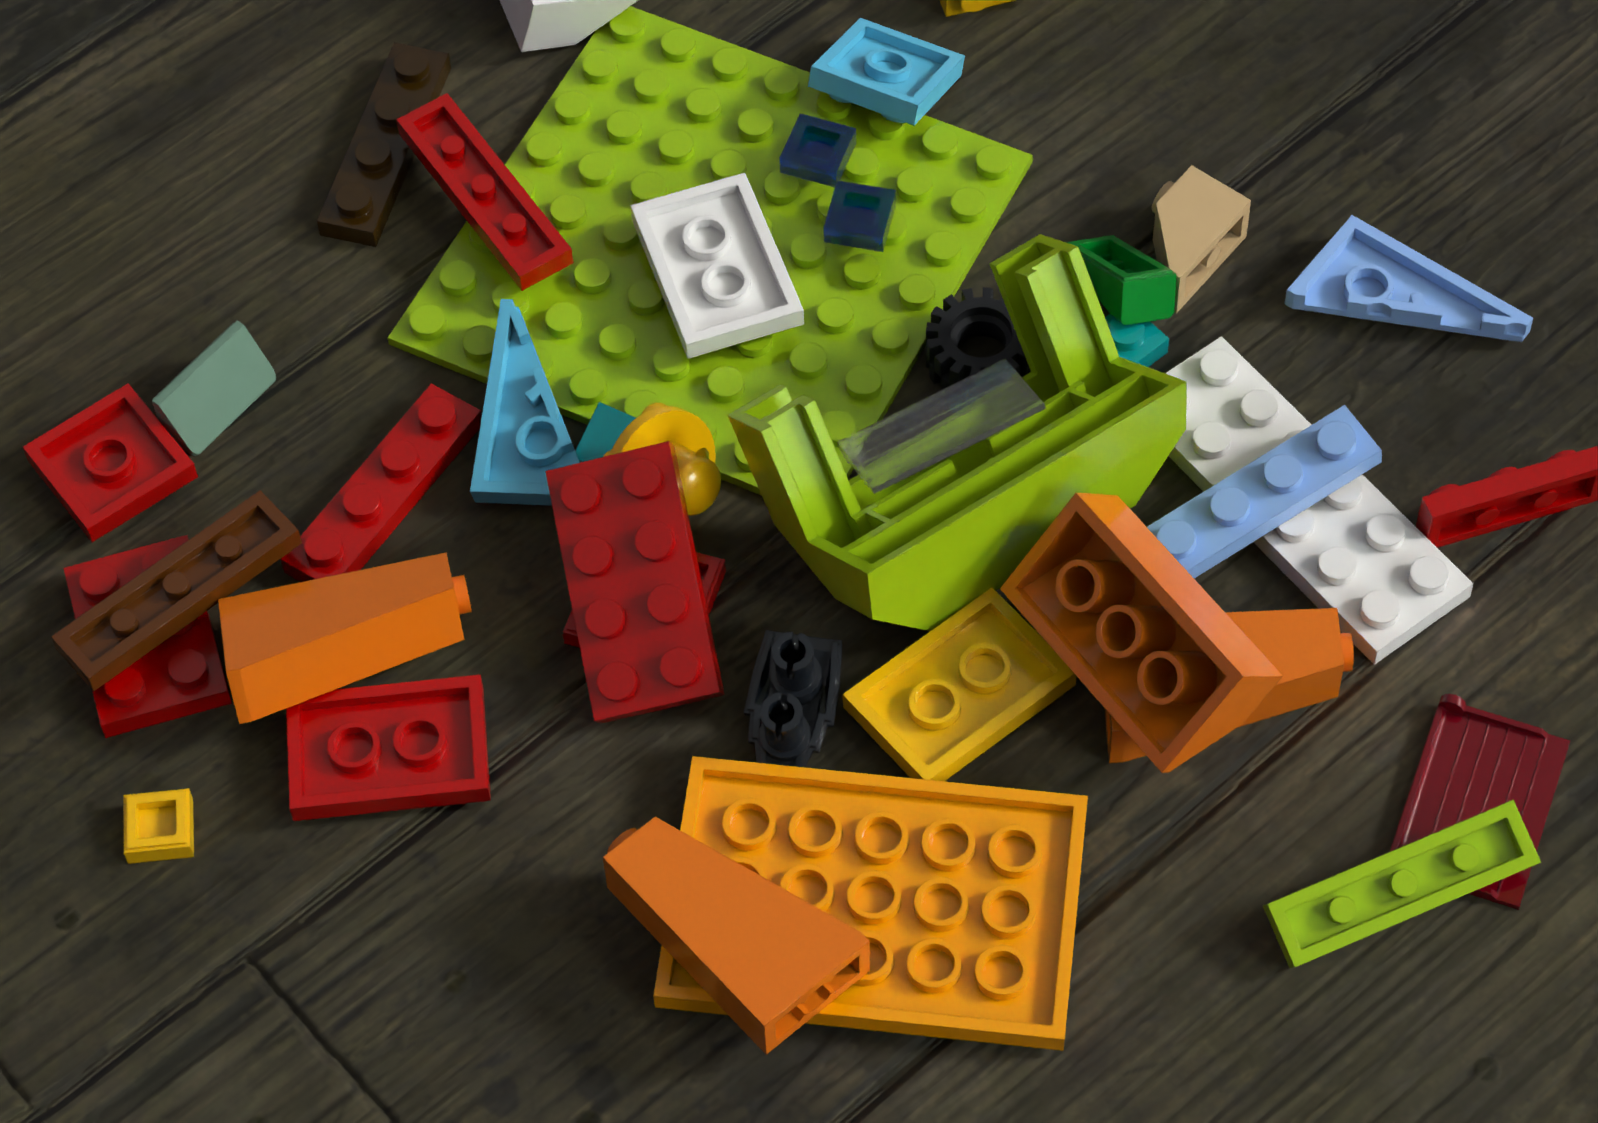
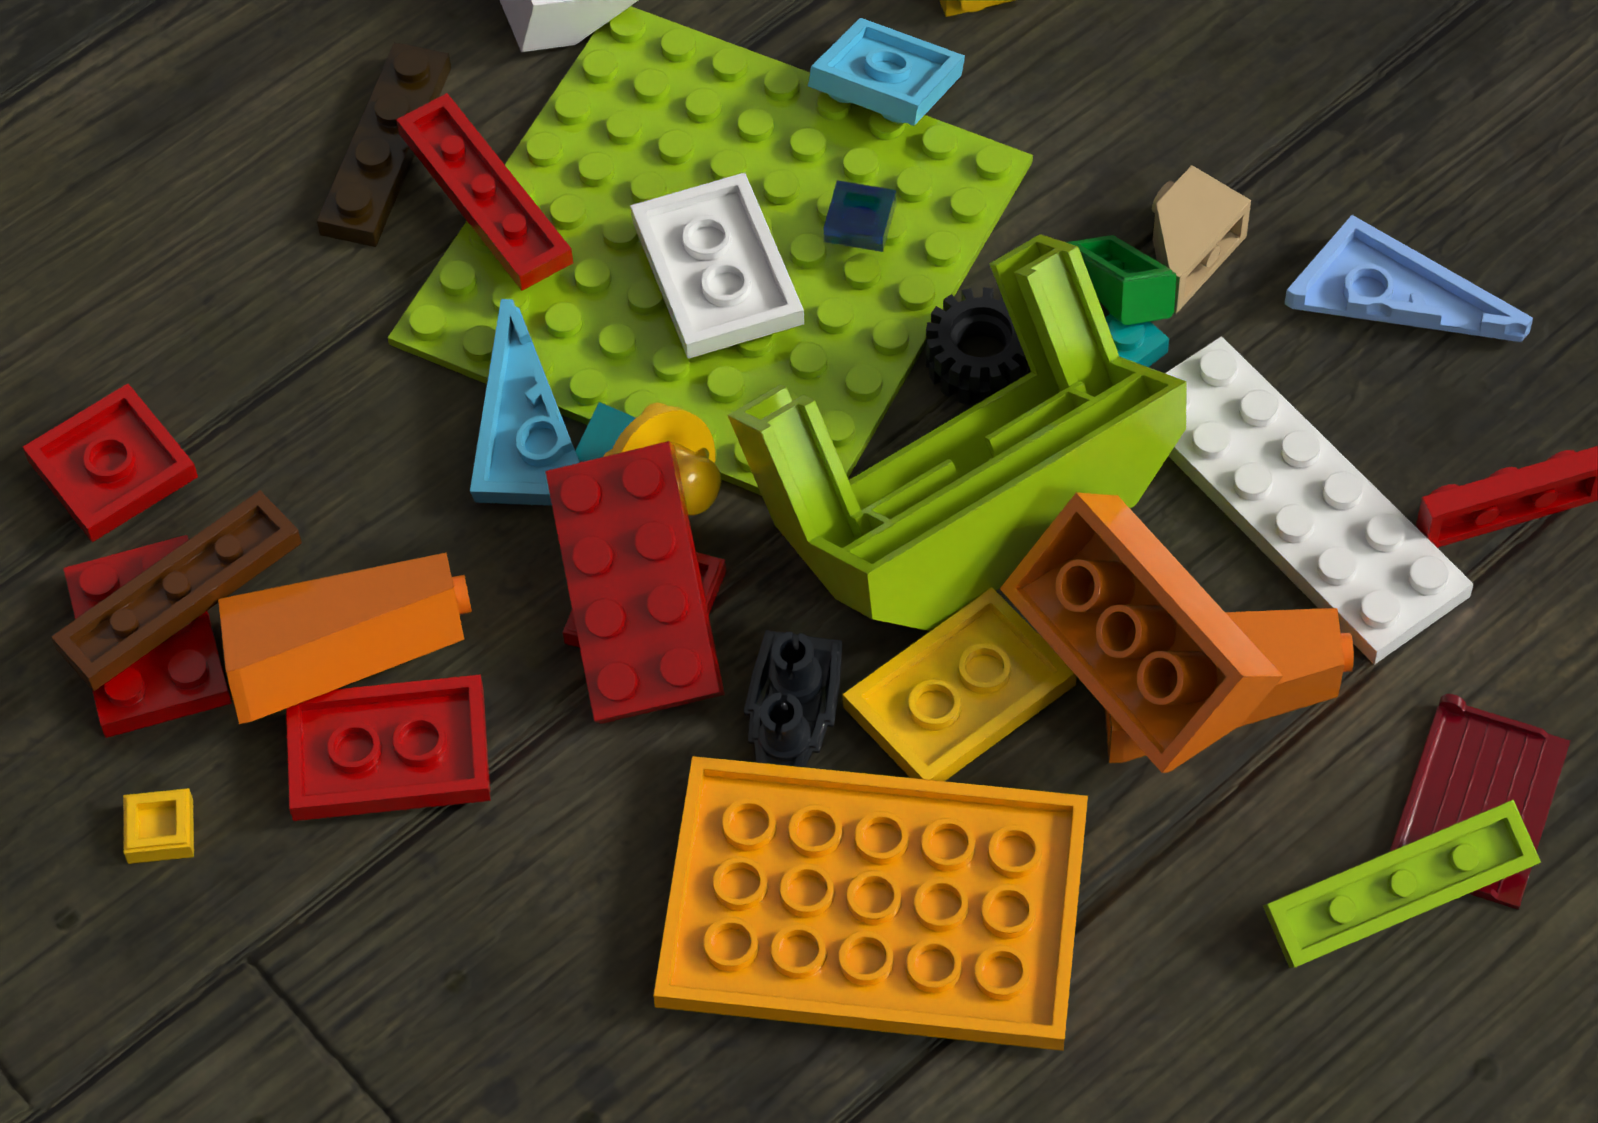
(214, 389): sand green slope -> none
(385, 487): red plate -> none
(735, 932): orange slope -> none
(817, 150): clear blue plate -> none
(940, 426): clear piece -> none
(1267, 492): light blue plate -> none

